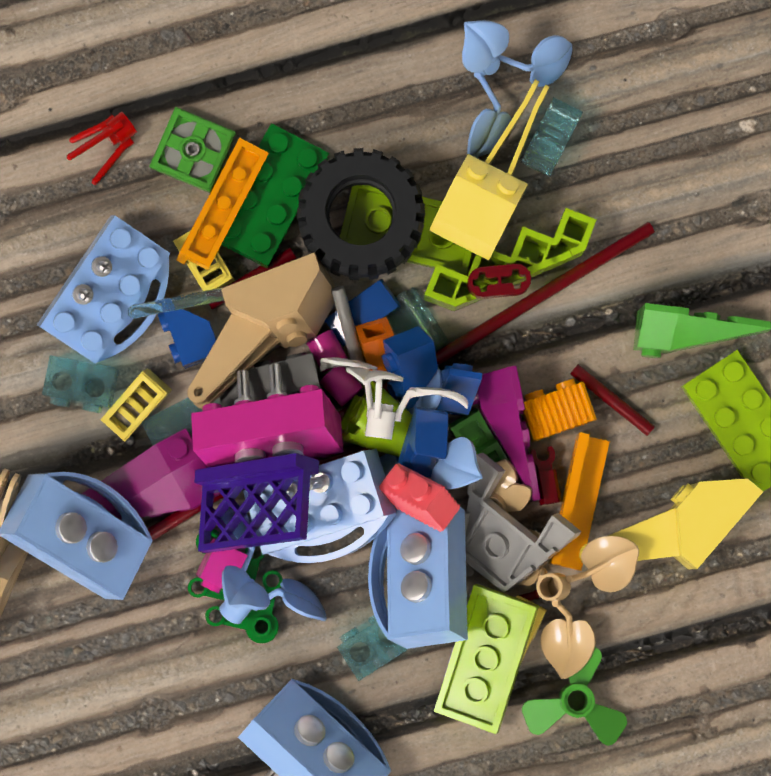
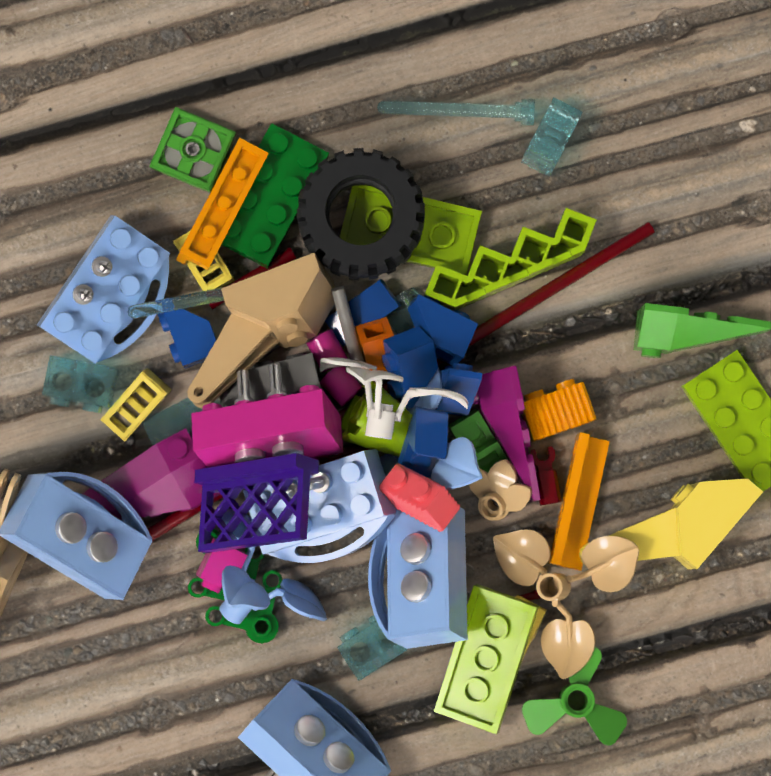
(116, 130): red plant -> none
(447, 328): none -> blue slope
(482, 55): light blue plant -> none
(483, 195): light yellow slope -> none
(500, 289): dark red beam -> none
(501, 545): light grey wing -> none
(521, 111): none -> clear light blue piece
(612, 400): dark red bar -> none

